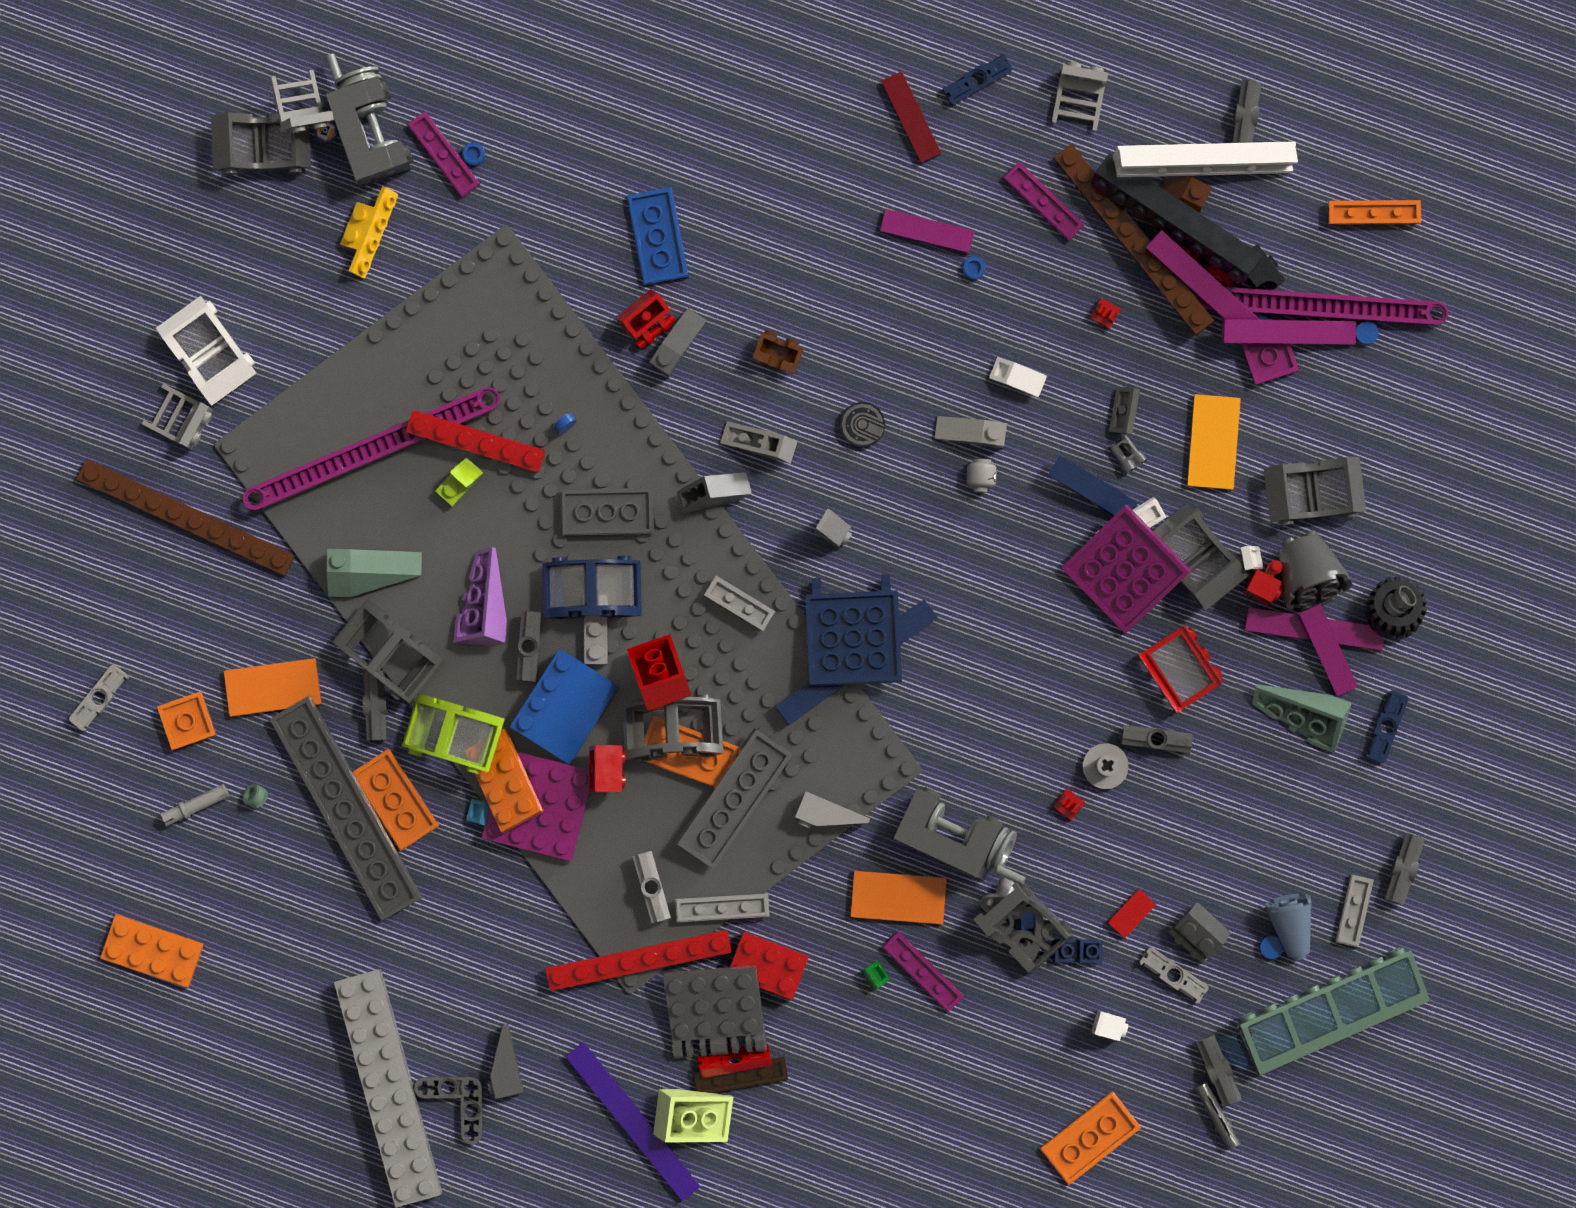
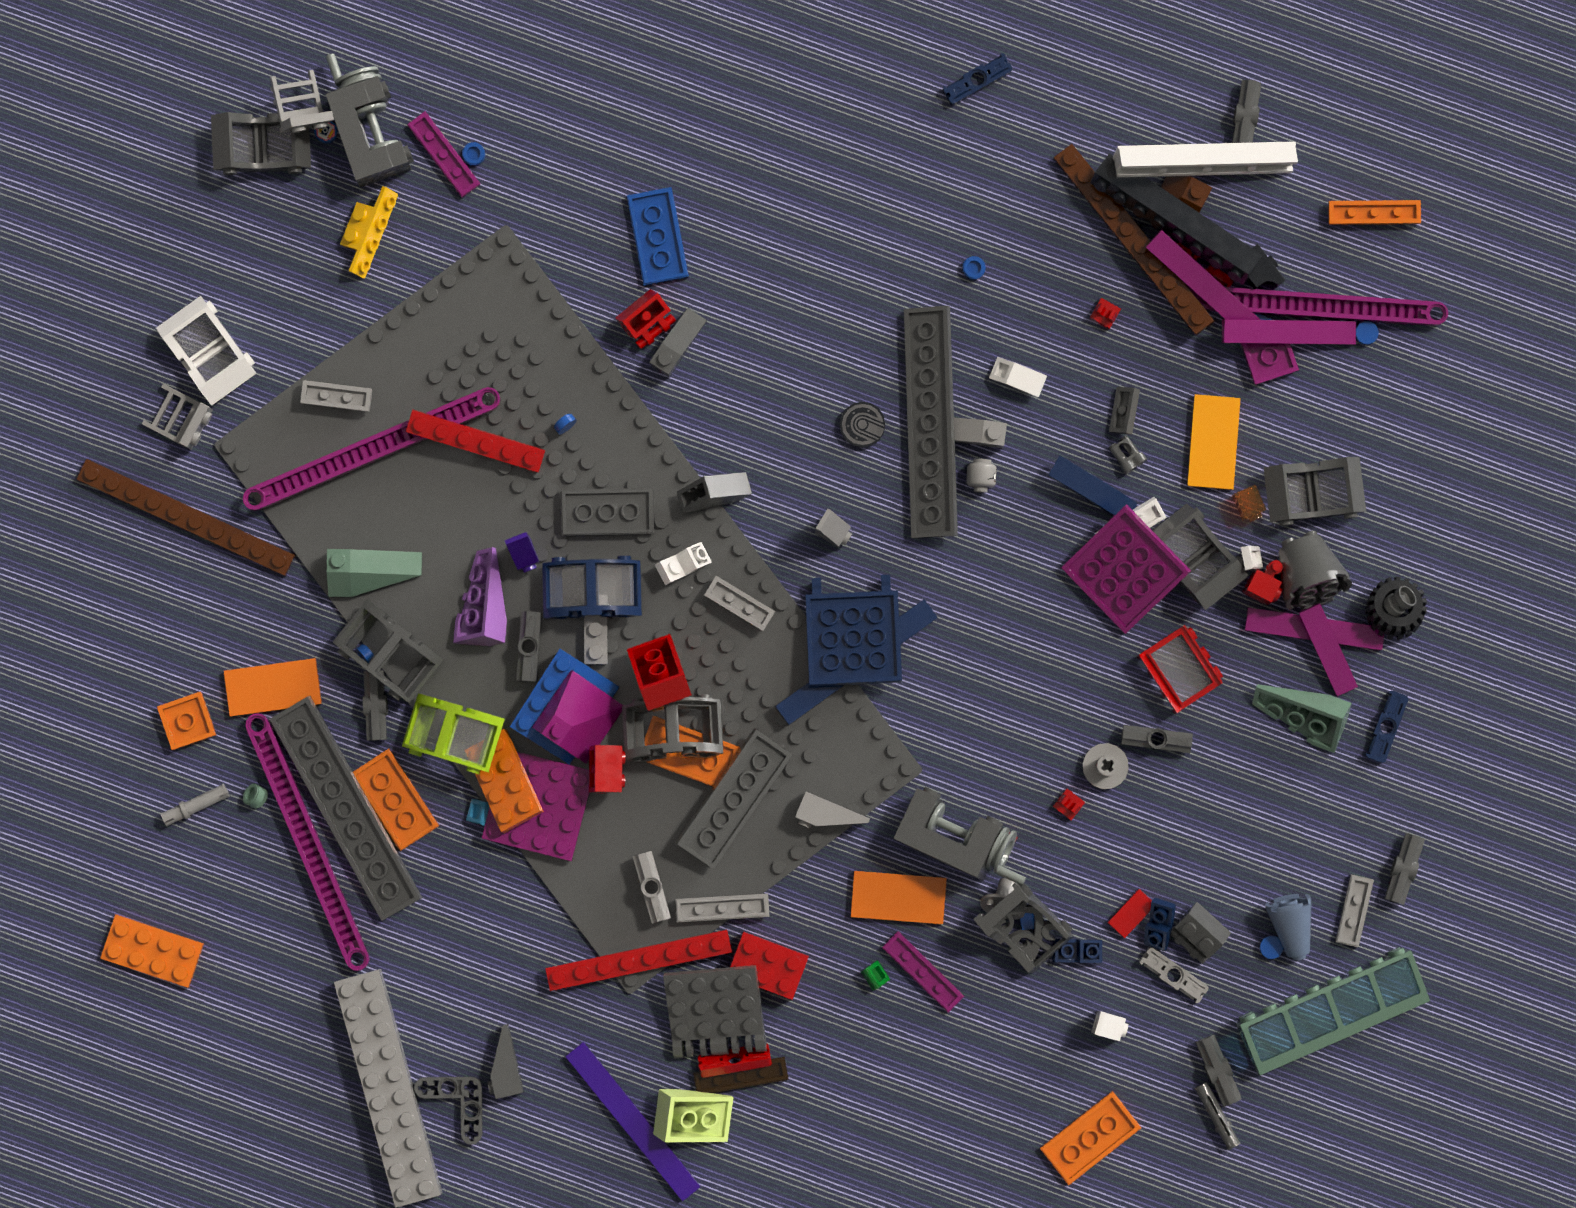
(88, 709): light grey piece -> none
(307, 842): none -> magenta gear
(336, 396): none -> light grey plate
(364, 652): none -> blue tile
(459, 481): lime slope -> none
(522, 552): none -> dark purple slope
(578, 716): none -> magenta slope
(683, 563): none -> white slope
(759, 442): light grey slope -> none
(777, 353): reddish brown cylinder -> none
(911, 117): dark red tile -> none
(927, 231): magenta tile -> none
(930, 422): none -> dark grey plate
(1043, 201): magenta tile -> none
(1080, 80): light grey plate -> none
(1160, 924): none -> dark blue slope
(1249, 503): none -> clear orange brick

